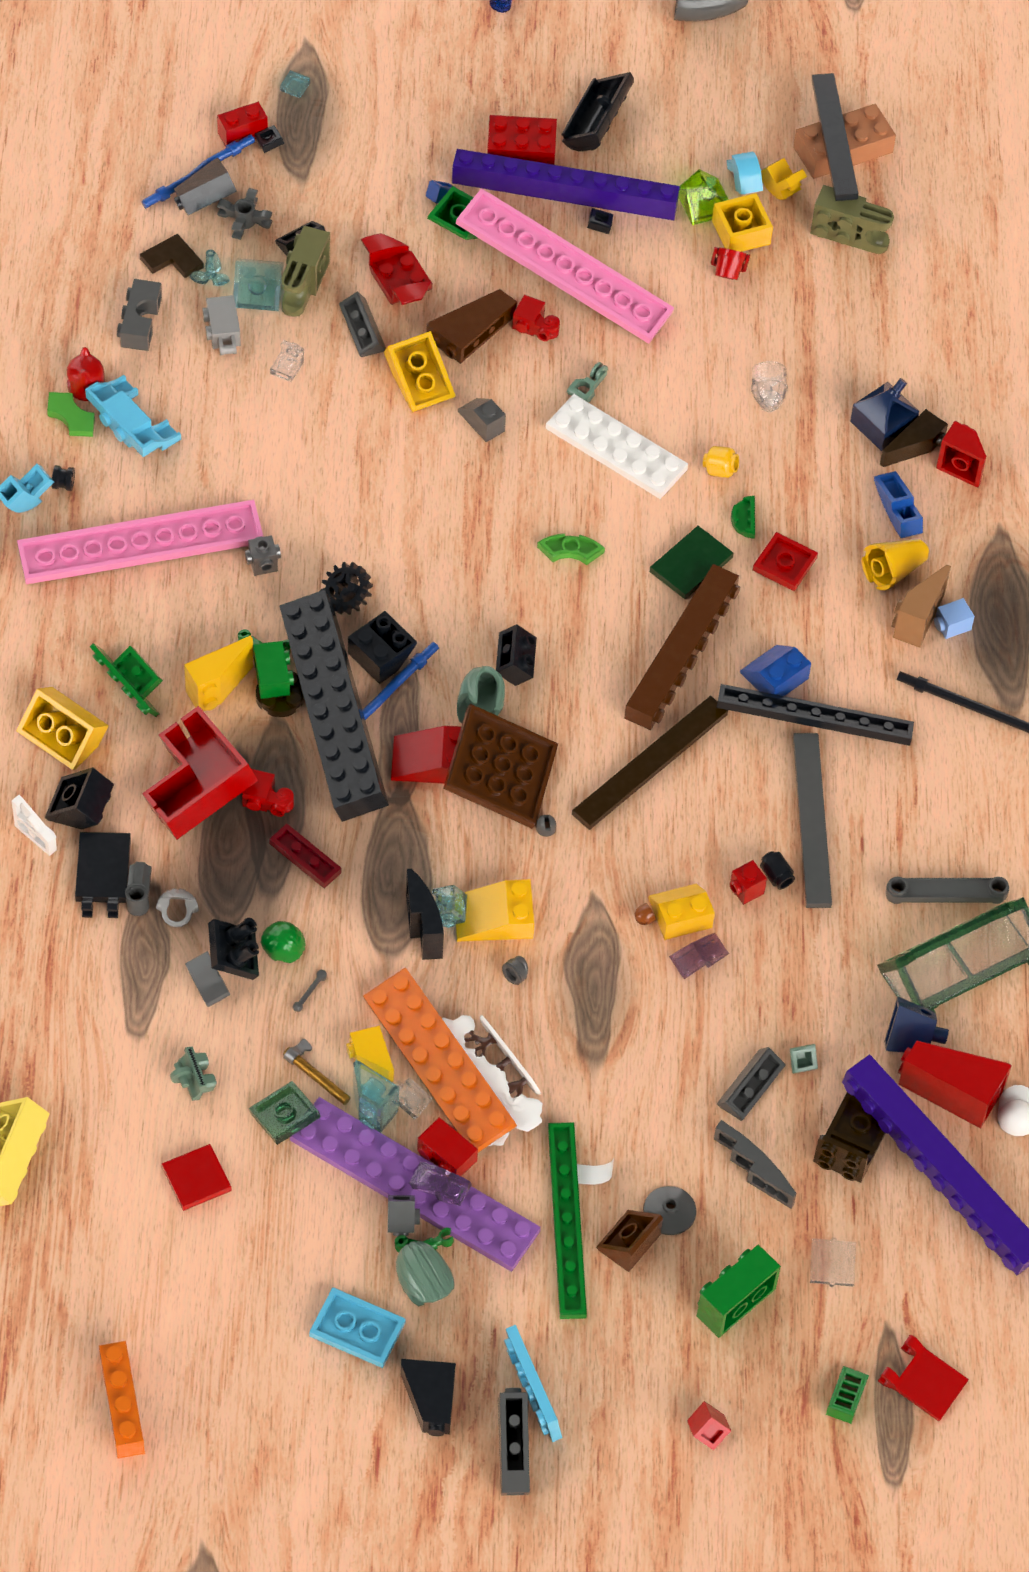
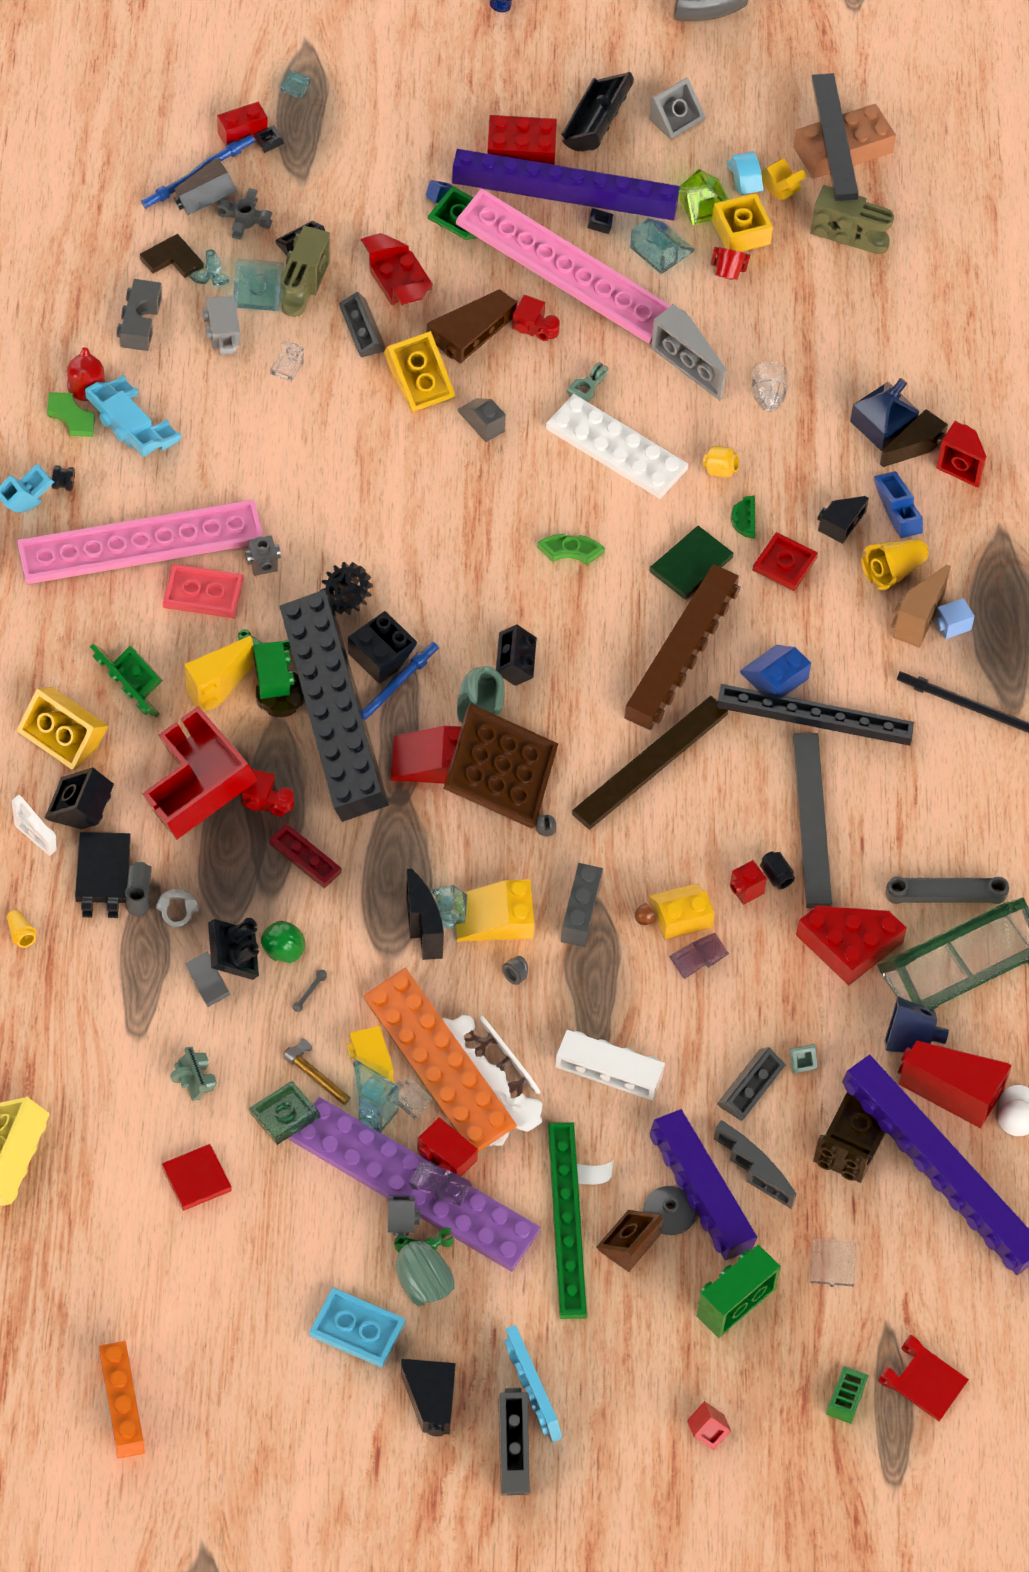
(20, 929): none -> yellow cone
(203, 591): none -> coral tile
(581, 904): none -> dark grey arch
(610, 1064): none -> white brick
(659, 244): none -> clear light blue slope
(676, 109): none -> light grey slope
(684, 346): none -> light grey slope
(702, 1184): none -> dark purple brick
(842, 517): none -> black slope
(850, 938): none -> red brick

